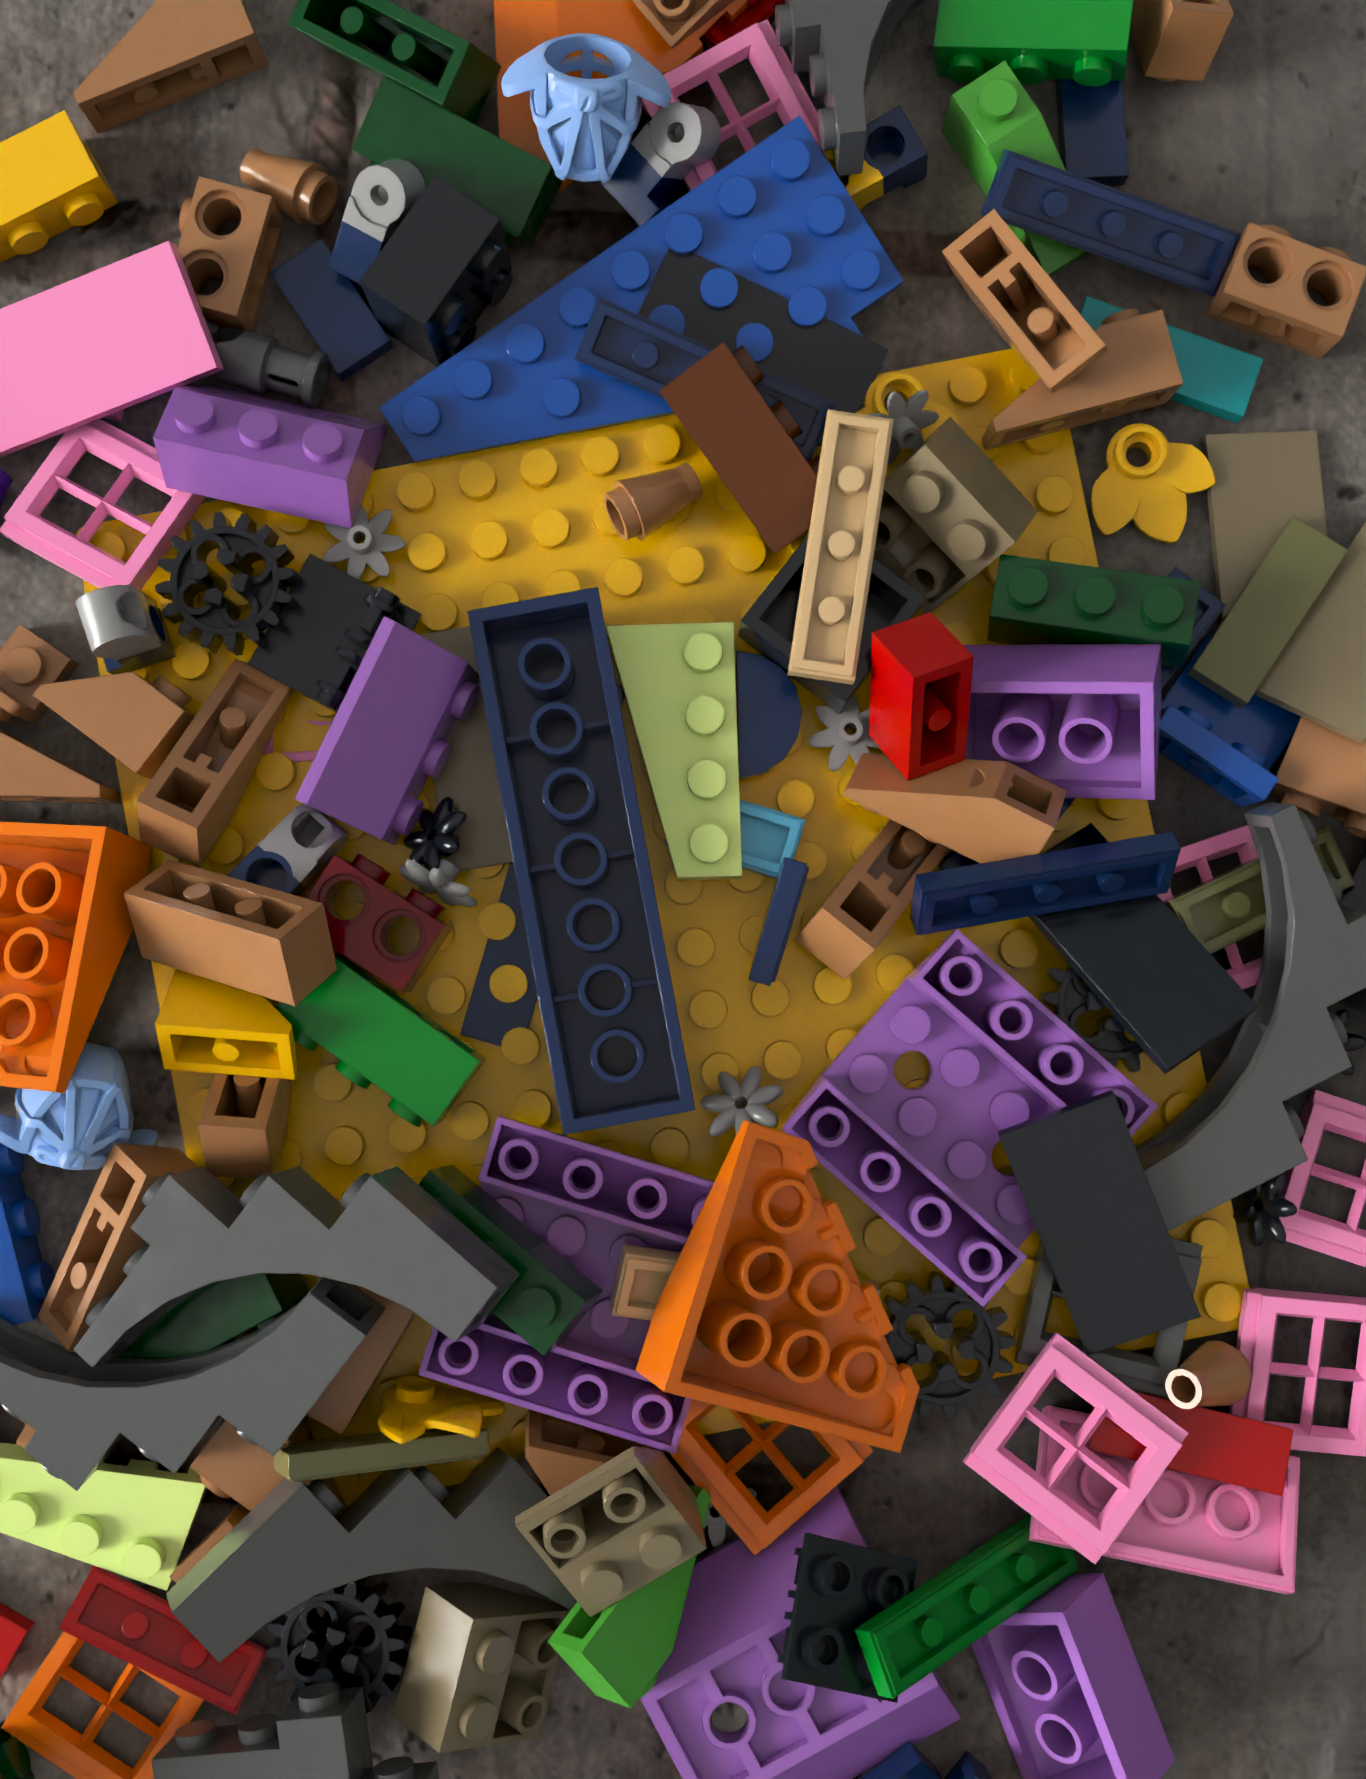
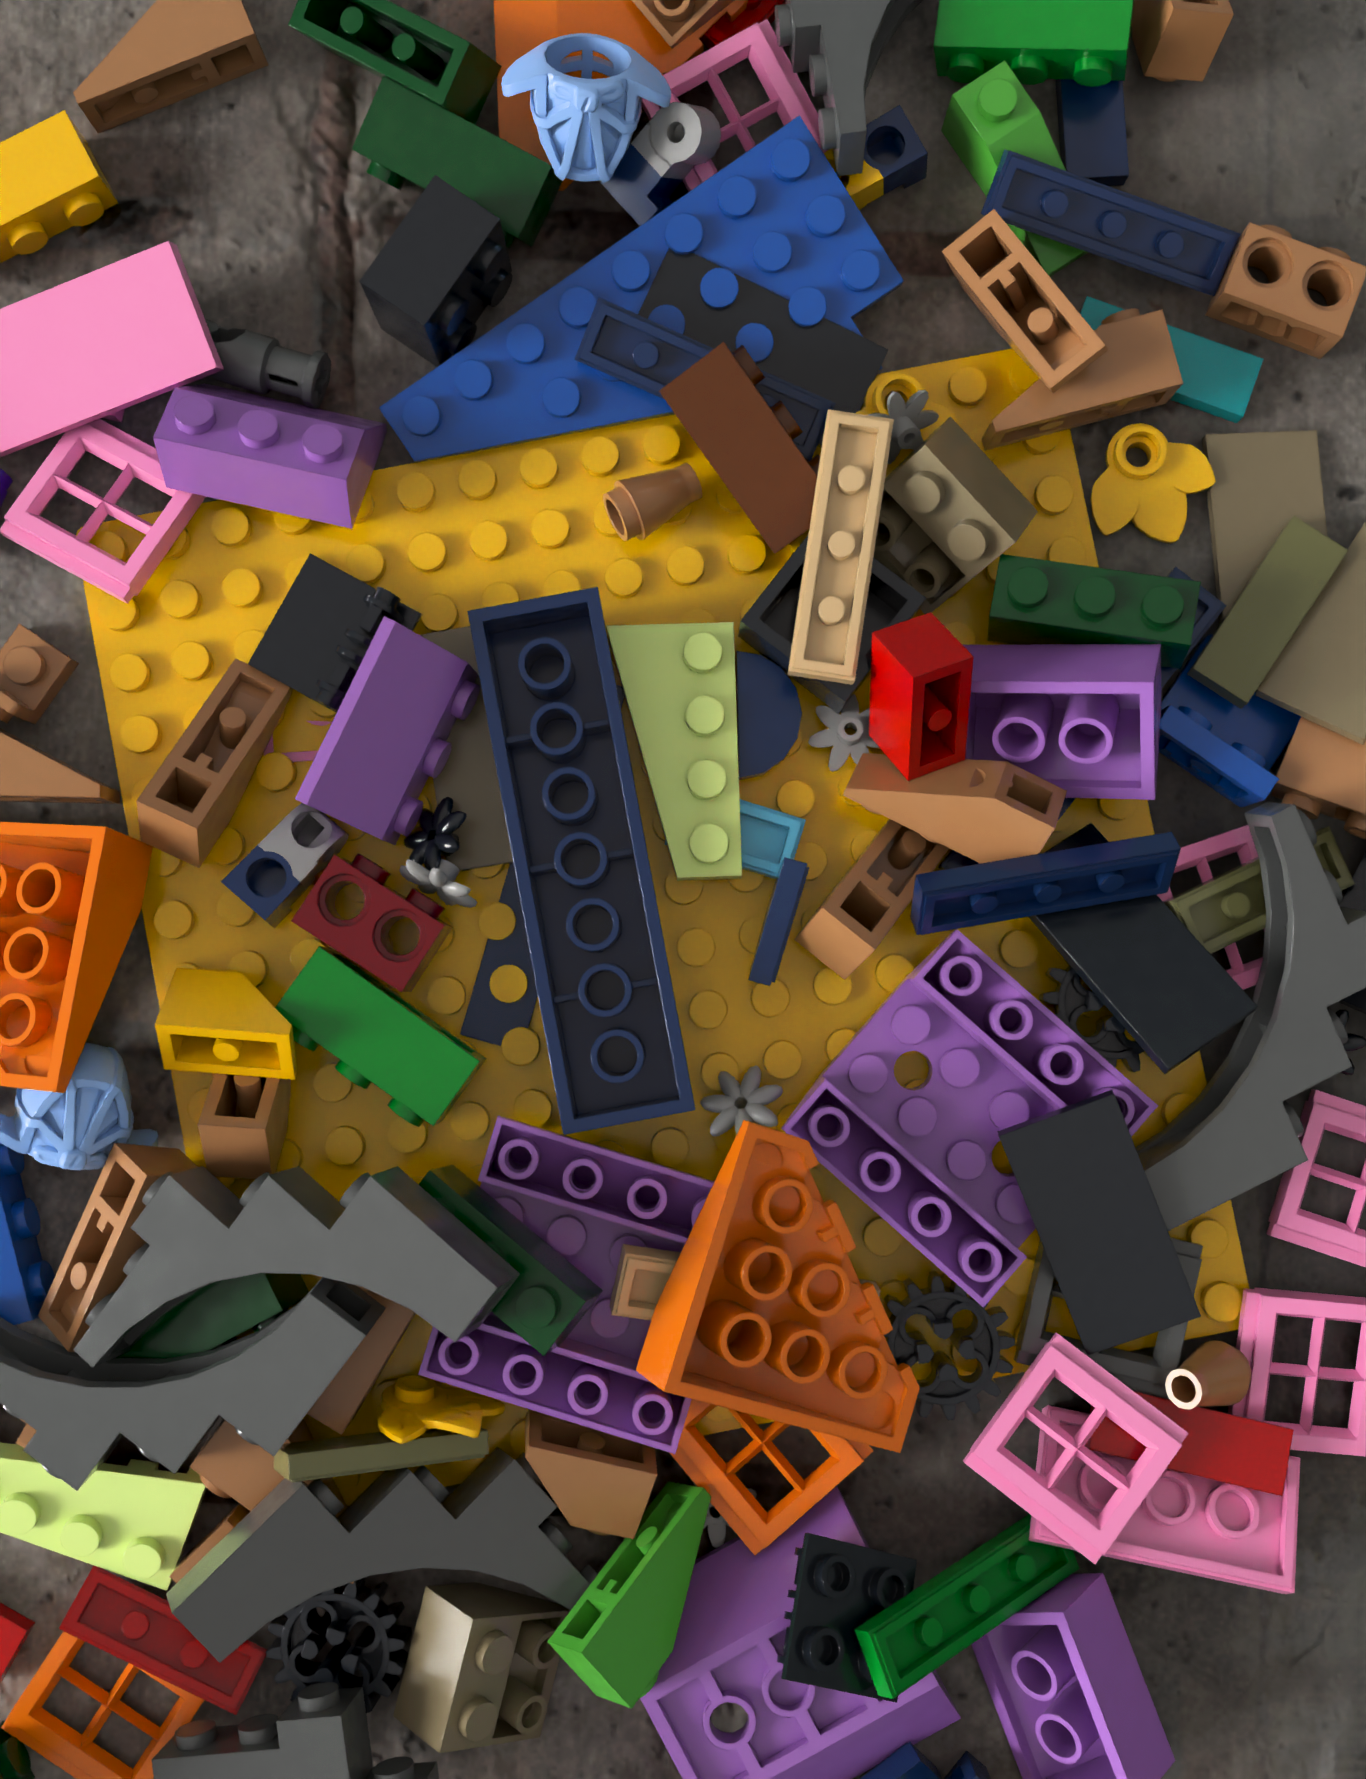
(123, 715): medium nougat slope -> none
(124, 628): light grey leg -> none
(232, 931): medium nougat brick -> none
(237, 551): black gear -> none
(238, 258): medium nougat brick -> none
(298, 186): medium nougat cone -> none
(331, 310): dark blue tile -> none
(370, 550): light grey plant -> none
(373, 213): light grey leg -> none
(616, 1527): dark tan slope -> none
(1262, 1211): black plant -> none

